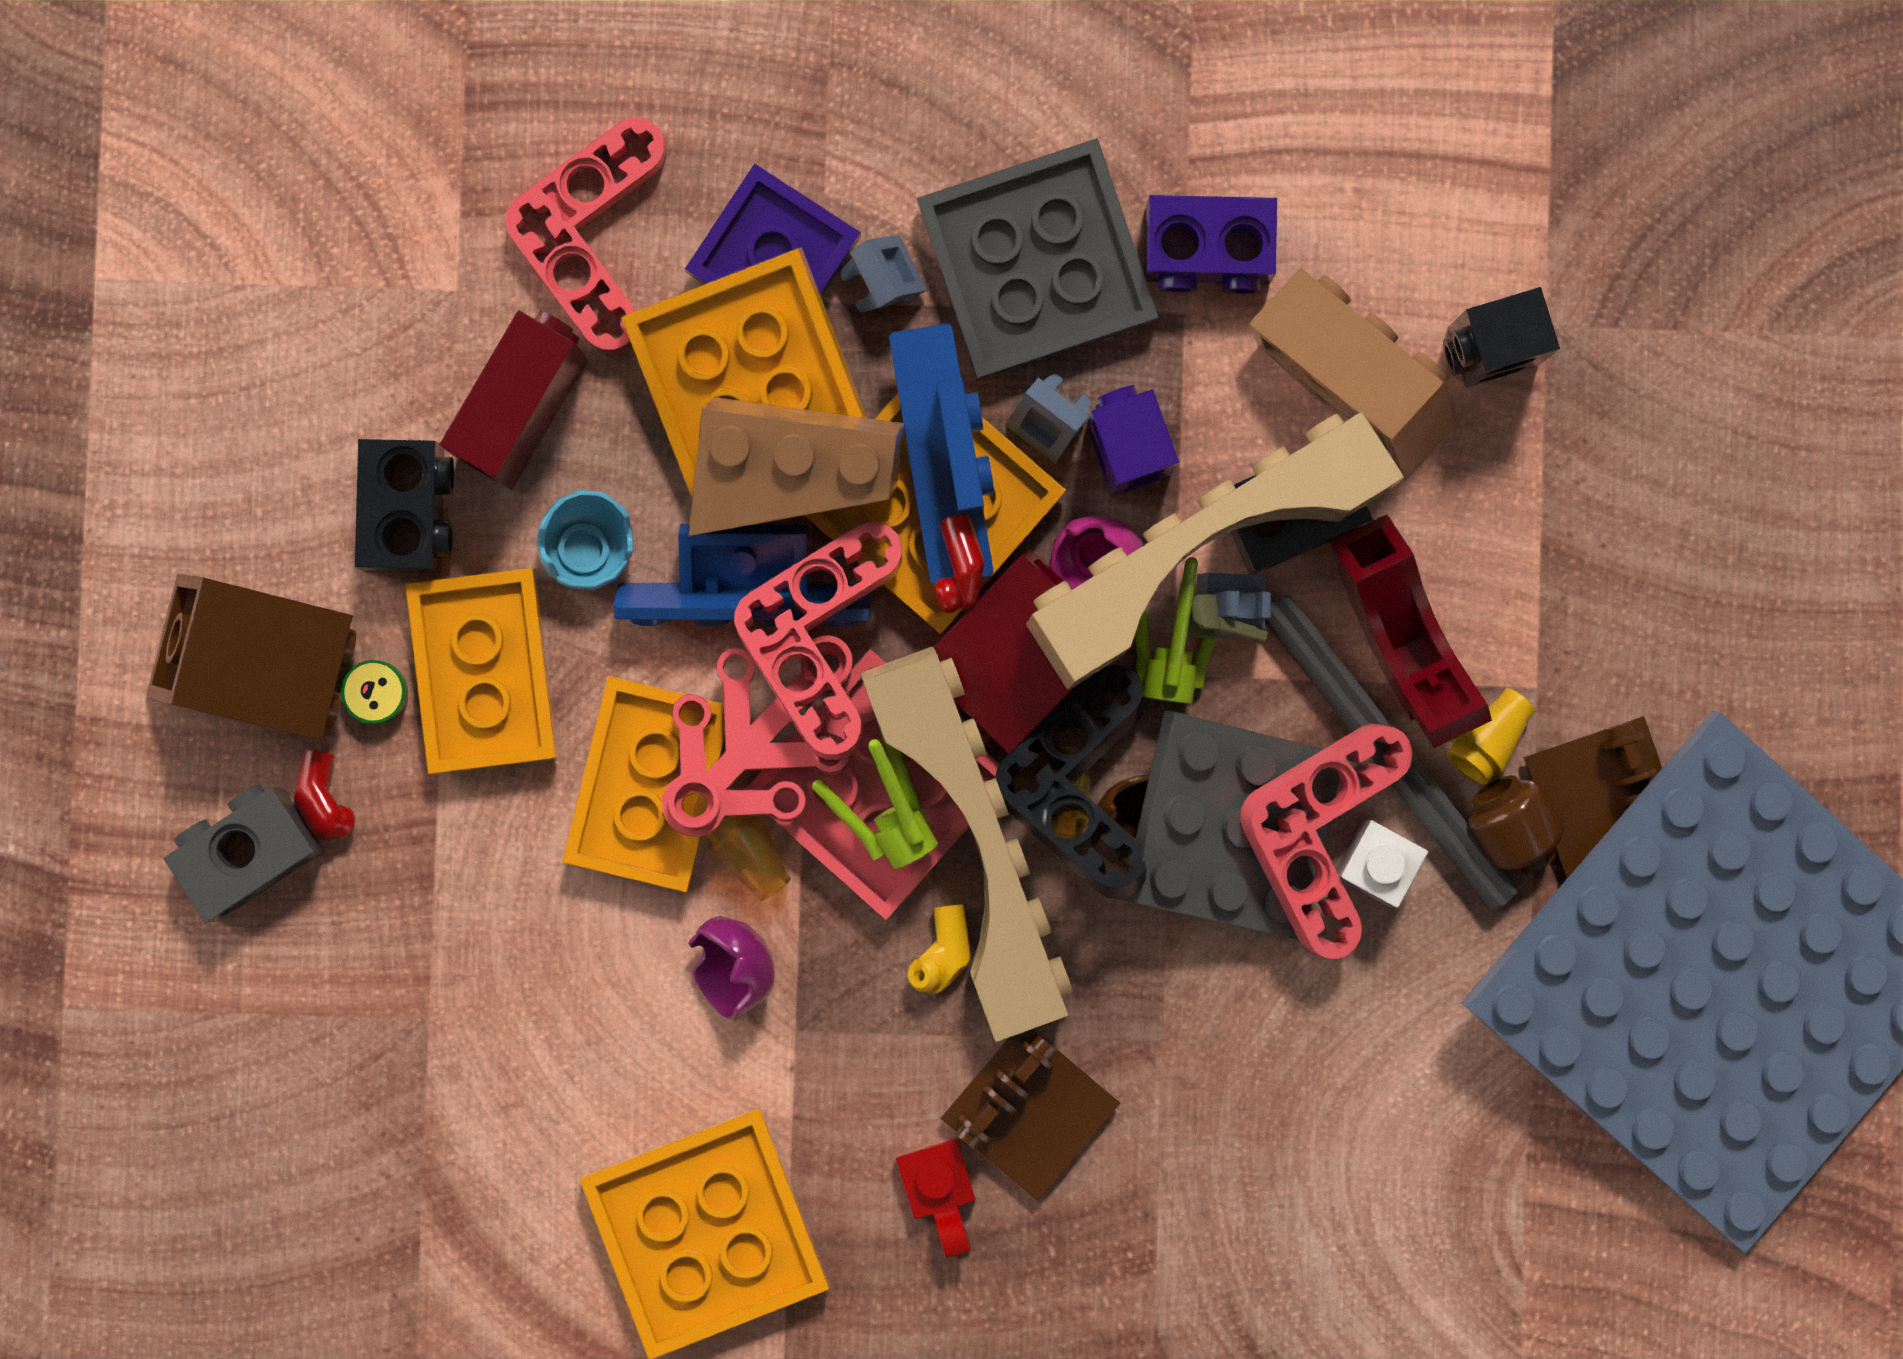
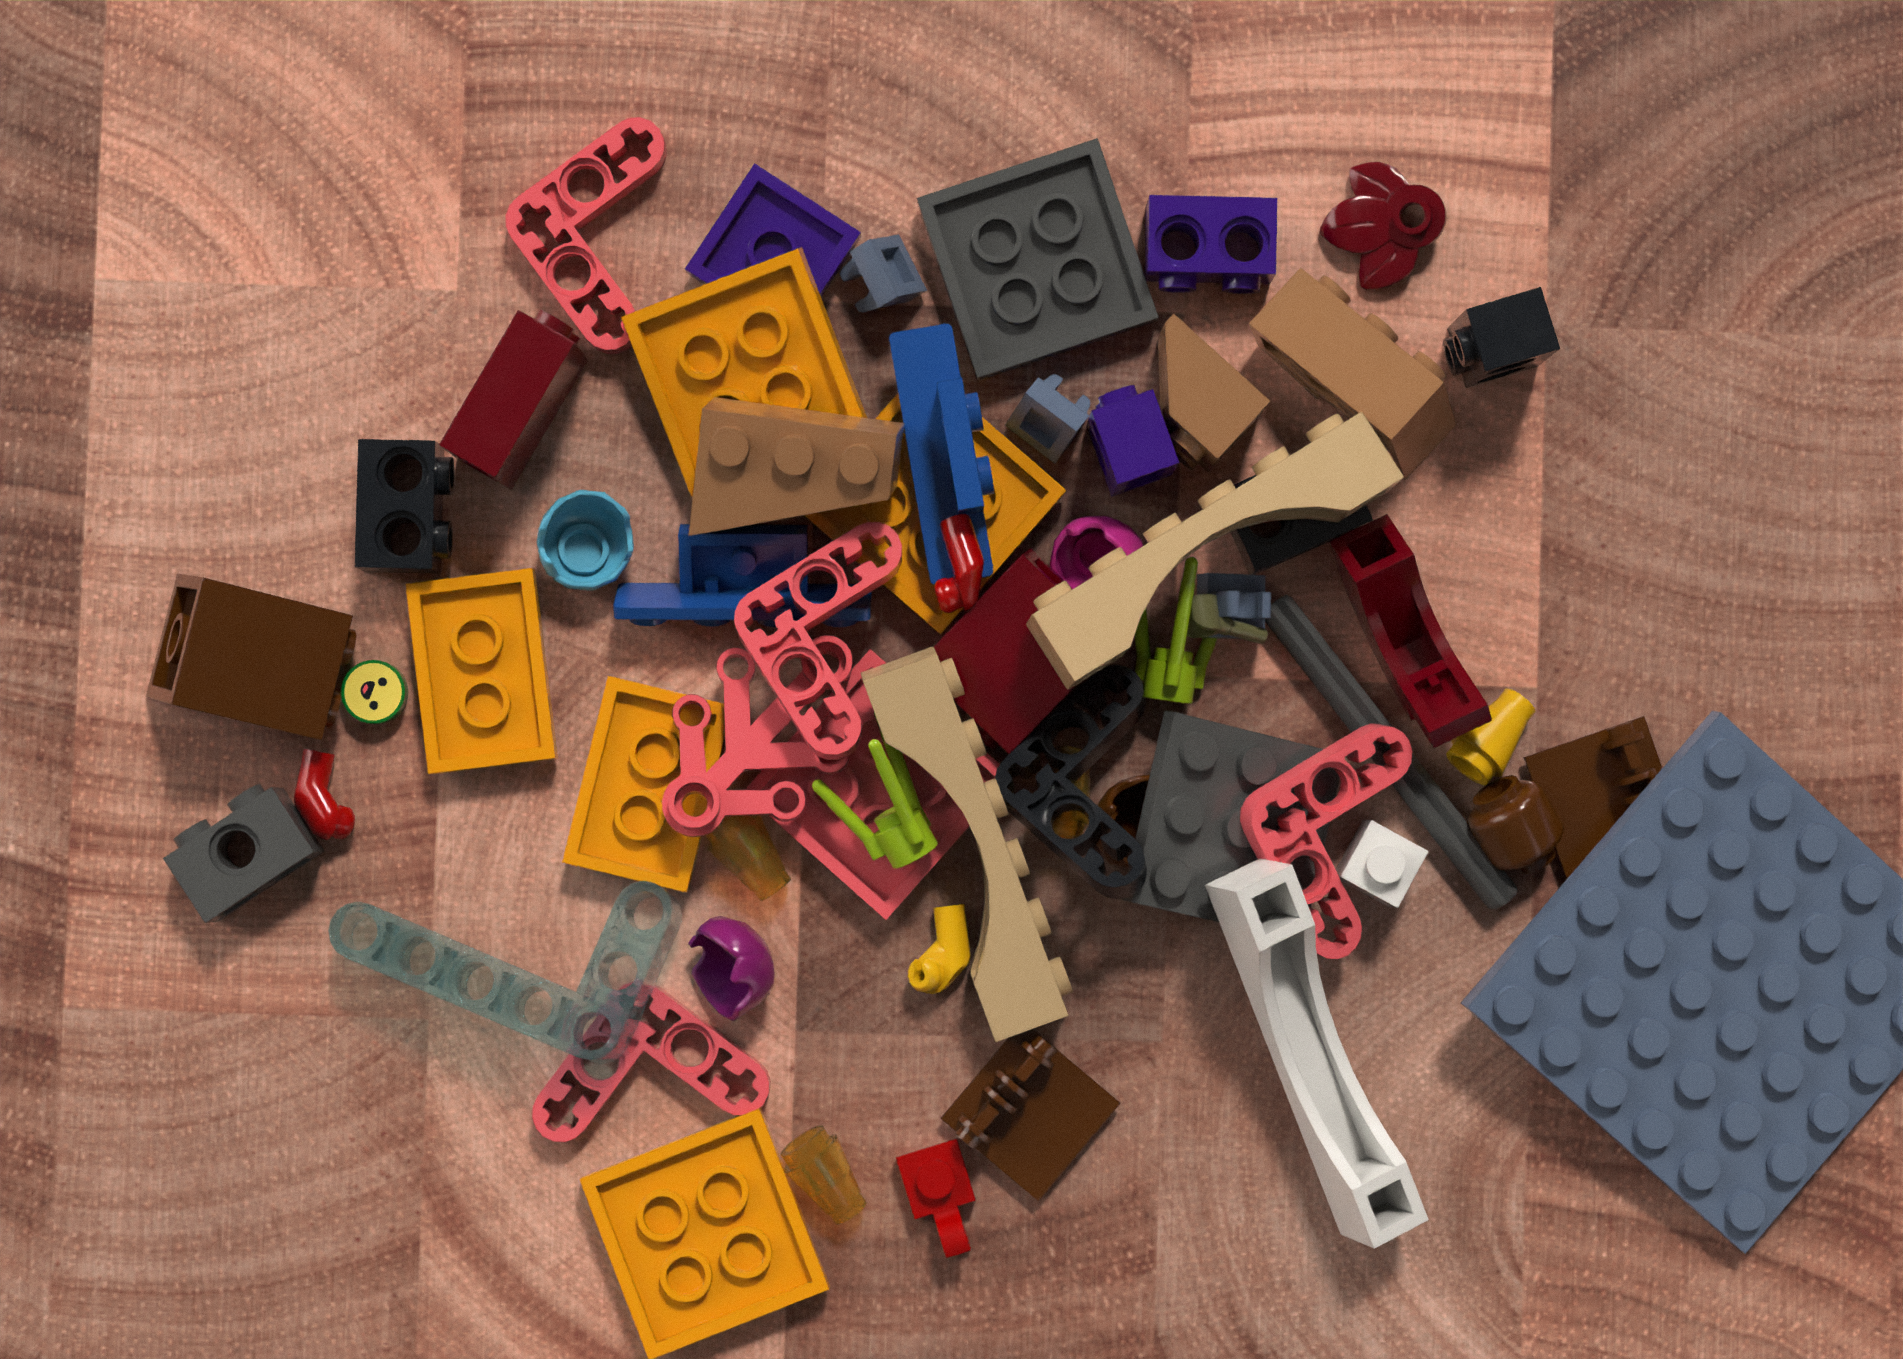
(514, 986): none -> clear light blue beam
(600, 1031): none -> coral beam
(823, 1173): none -> clear yellow cone
(1202, 397): none -> medium nougat slope
(1279, 967): none -> white arch
(1375, 226): none -> dark red plate

